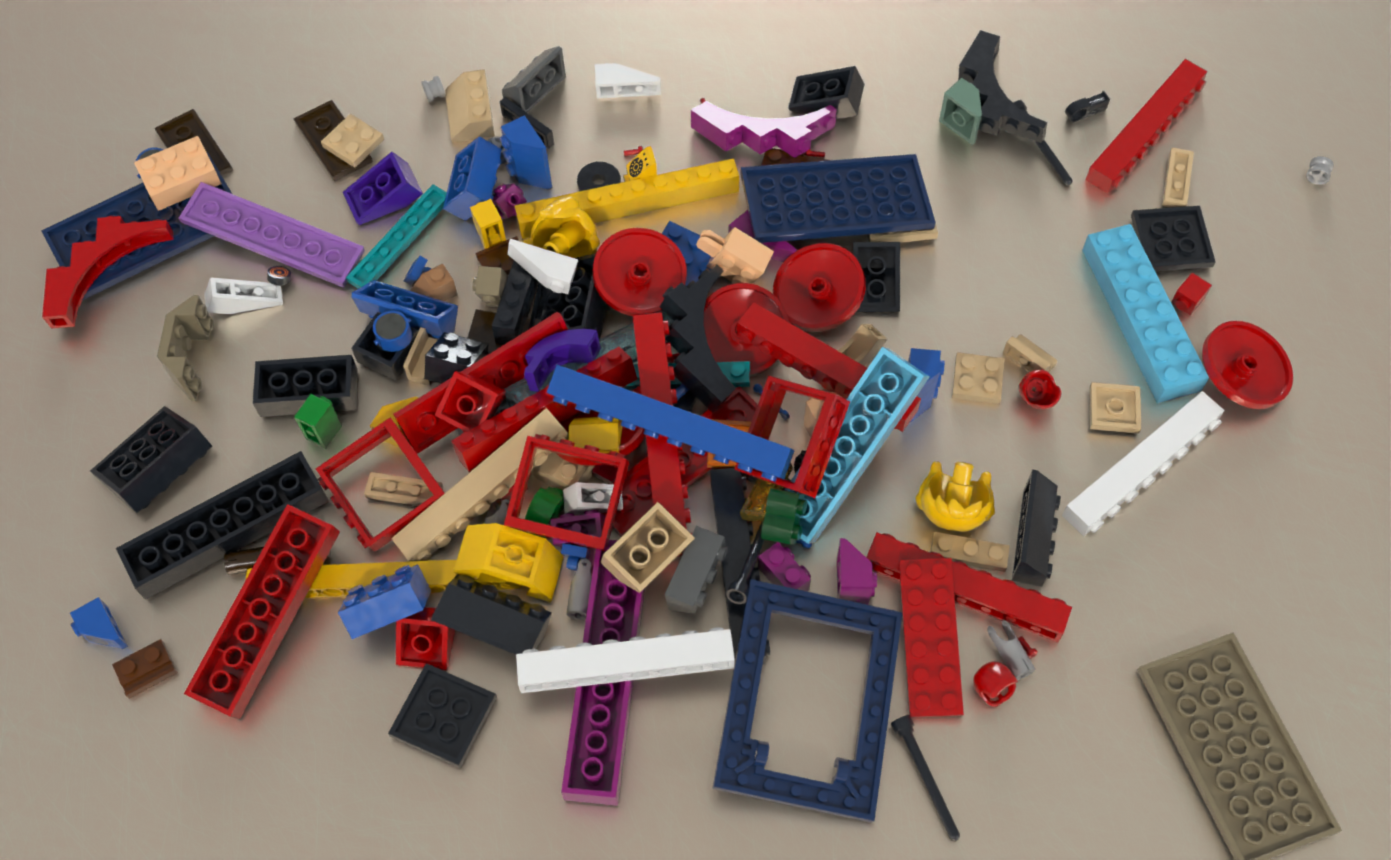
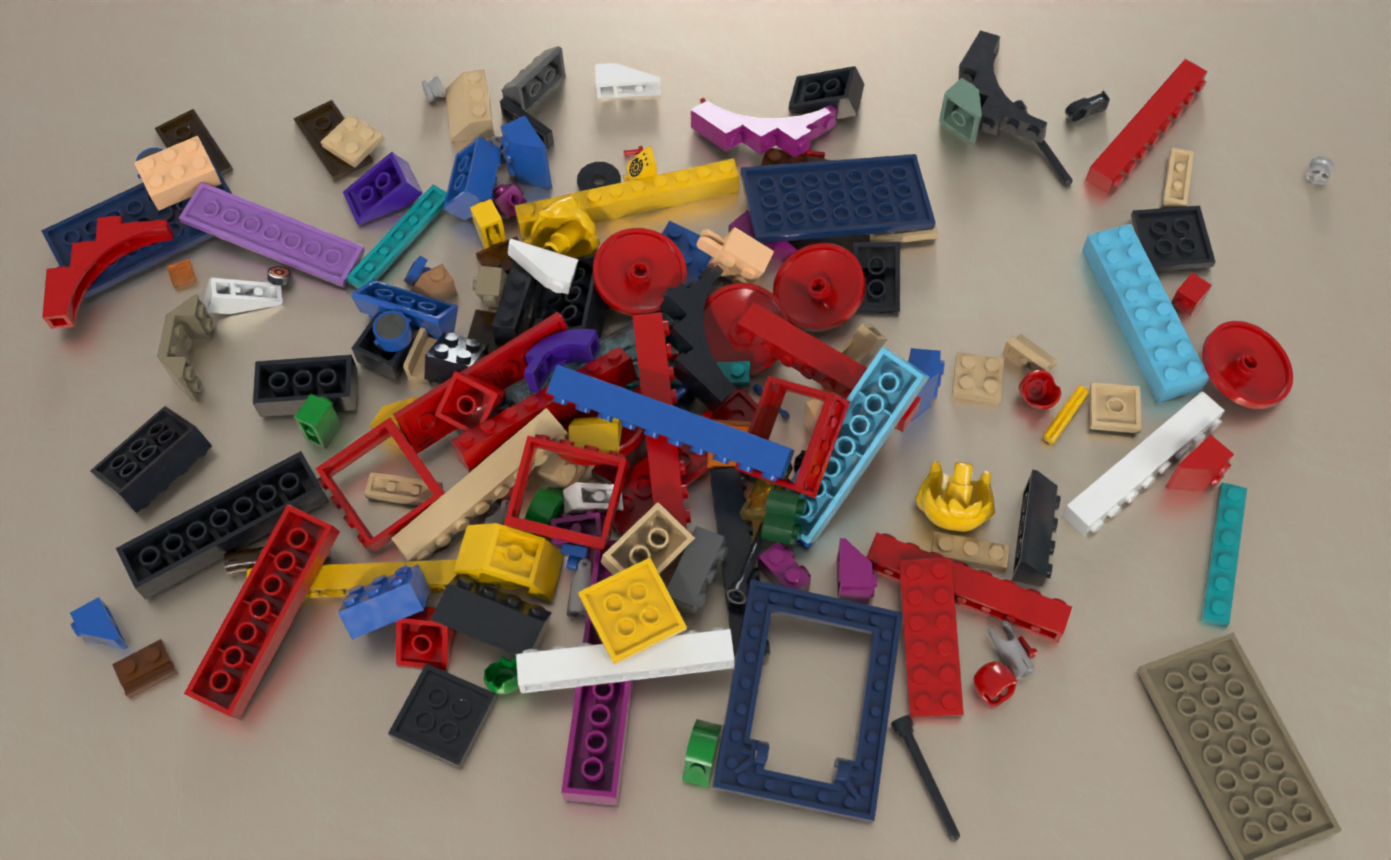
(181, 273): none -> clear orange tile
(502, 676): none -> green hair
(632, 611): none -> yellow plate
(701, 752): none -> green brick
(1065, 414): none -> yellow axle
(1202, 467): none -> red slope
(1224, 555): none -> teal plate

